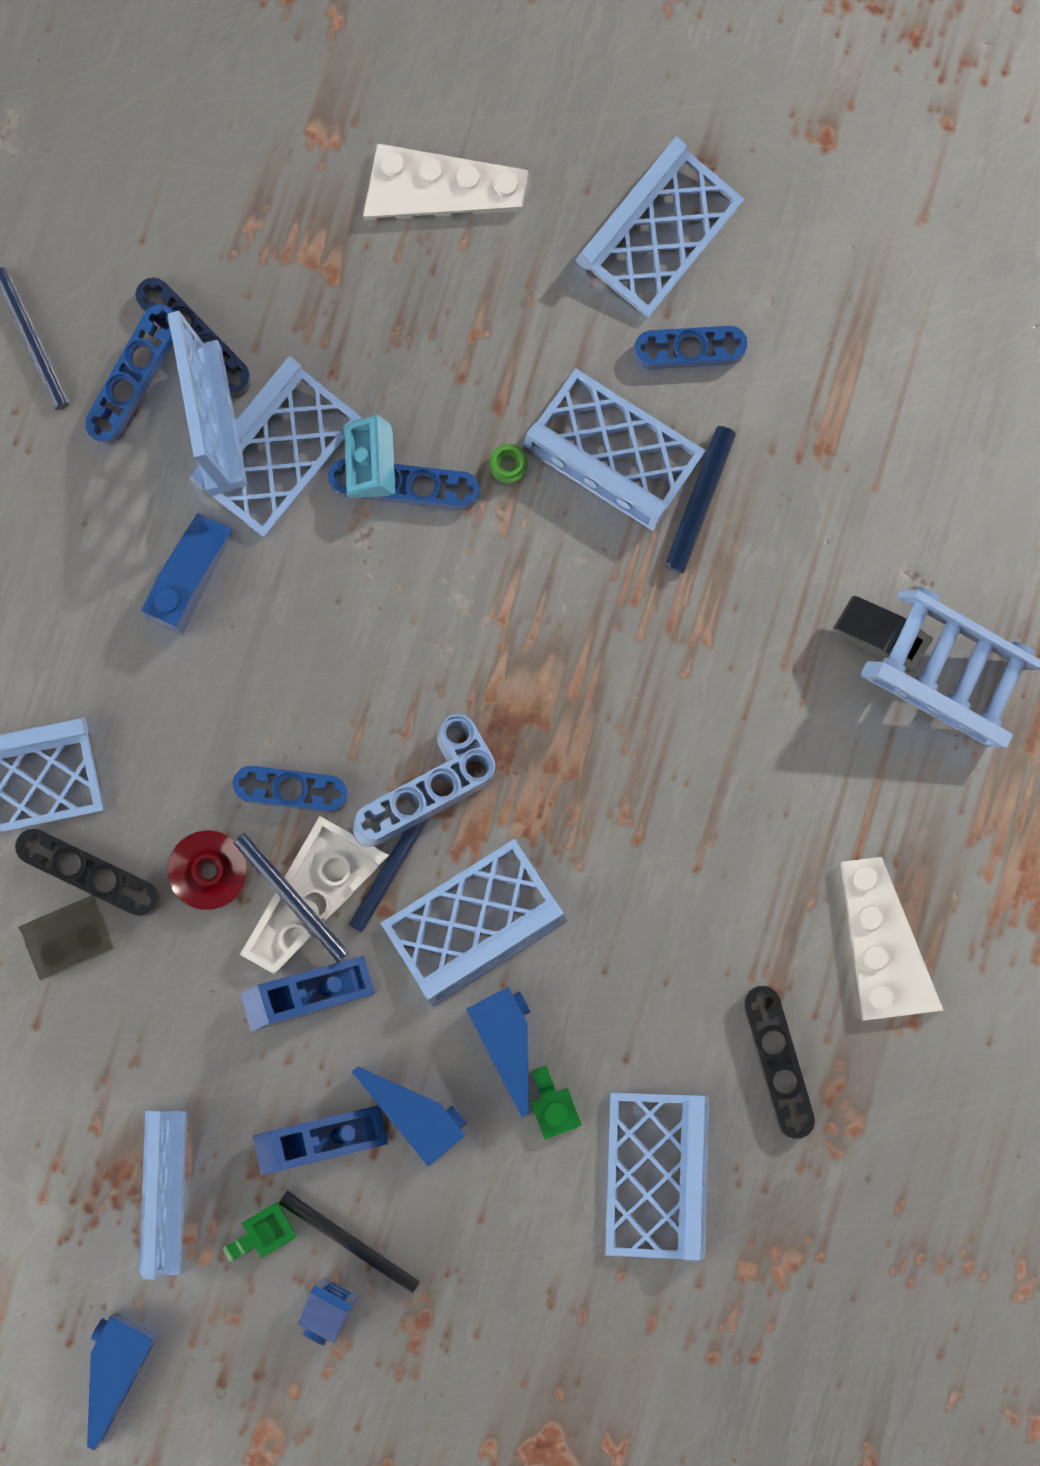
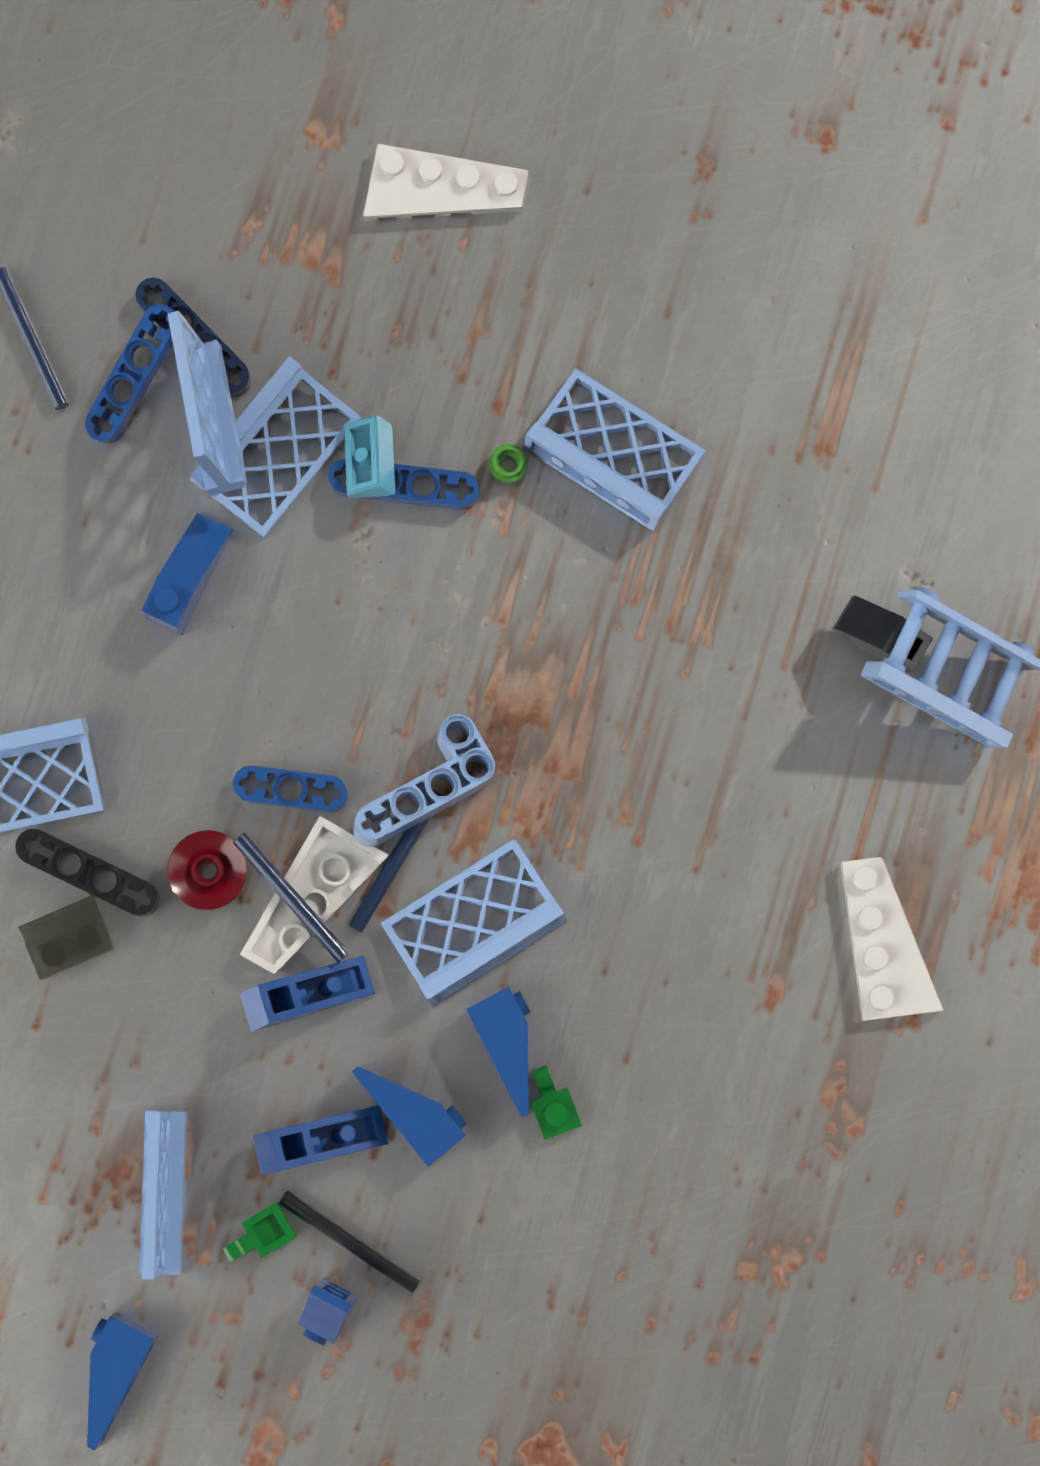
(632, 208): light blue fence -> none
(692, 1176): light blue fence -> none
(700, 499): dark blue axle -> none
(719, 356): blue beam -> none
(784, 1060): black beam -> none

